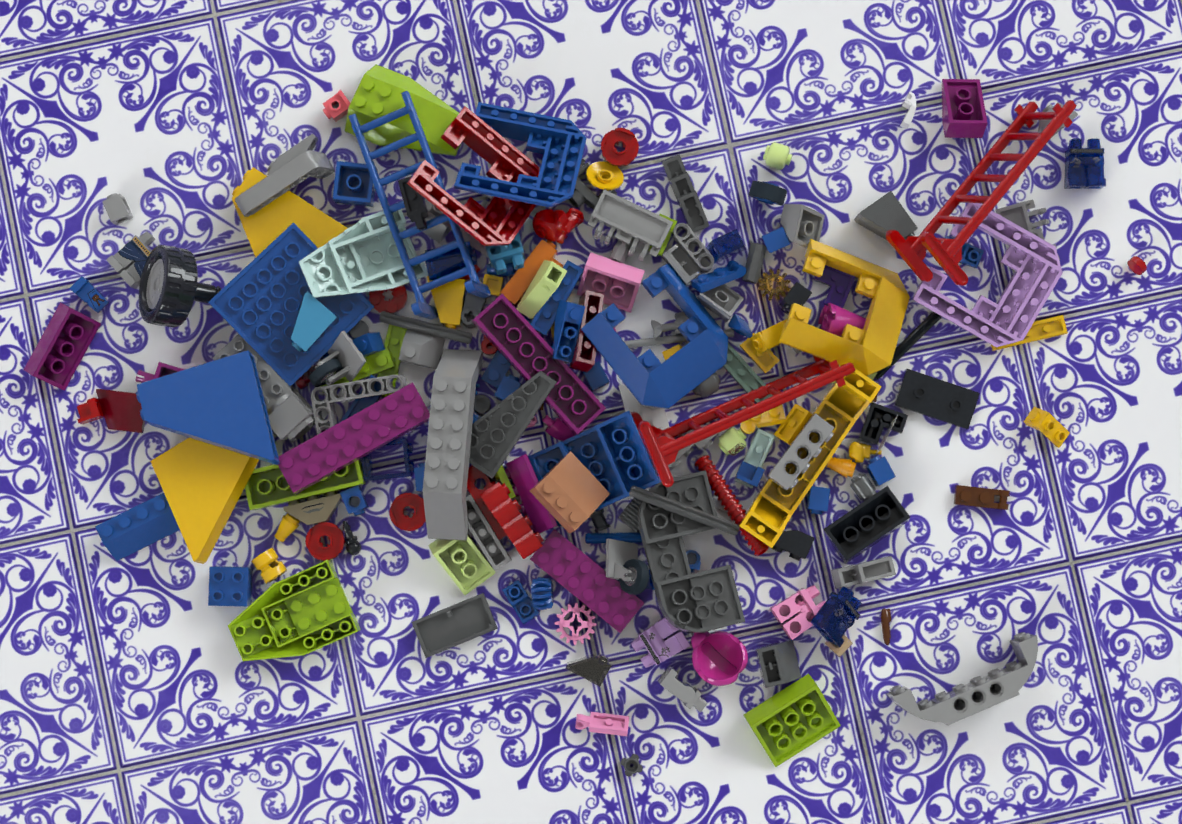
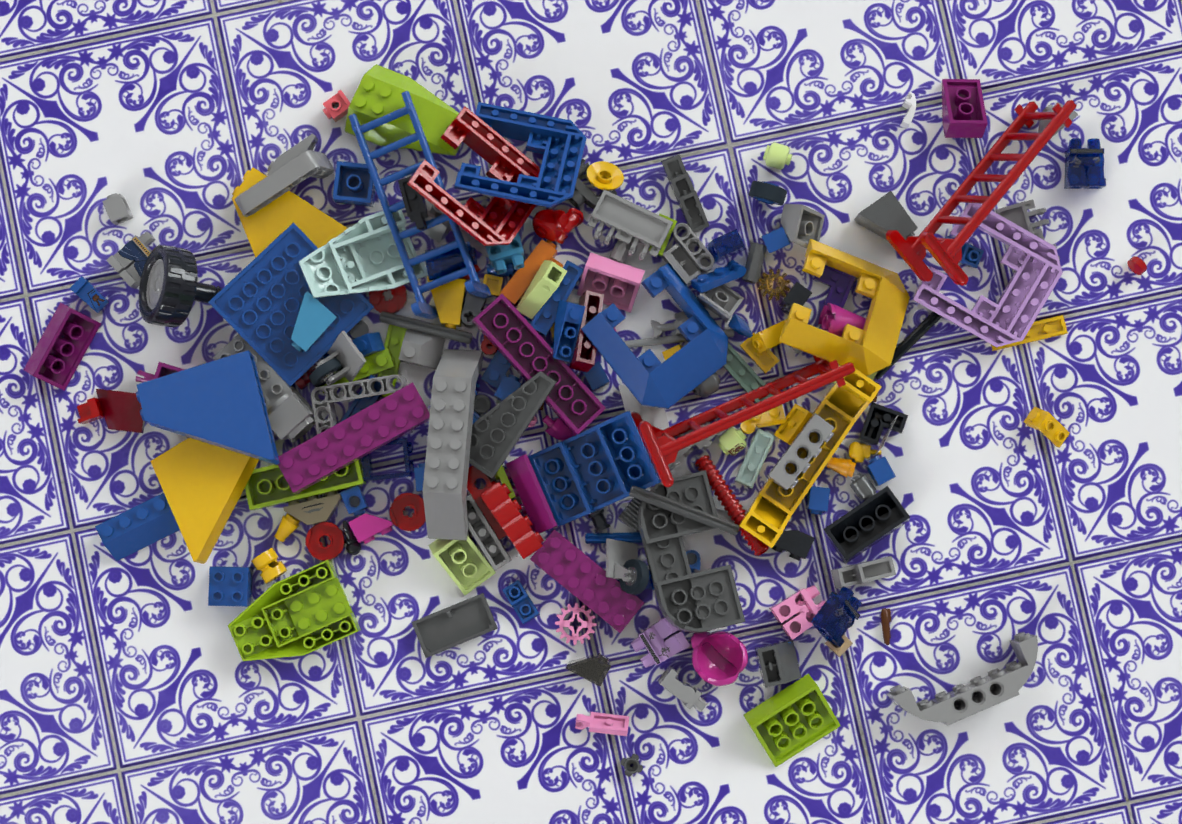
(368, 526): none -> dark pink slope
(542, 593): blue gear -> none
(570, 492): nougat slope -> none
(629, 142): red plate -> none
(749, 474): blue panel -> none
(937, 399): black plate -> none
(980, 497): reddish brown plate -> none

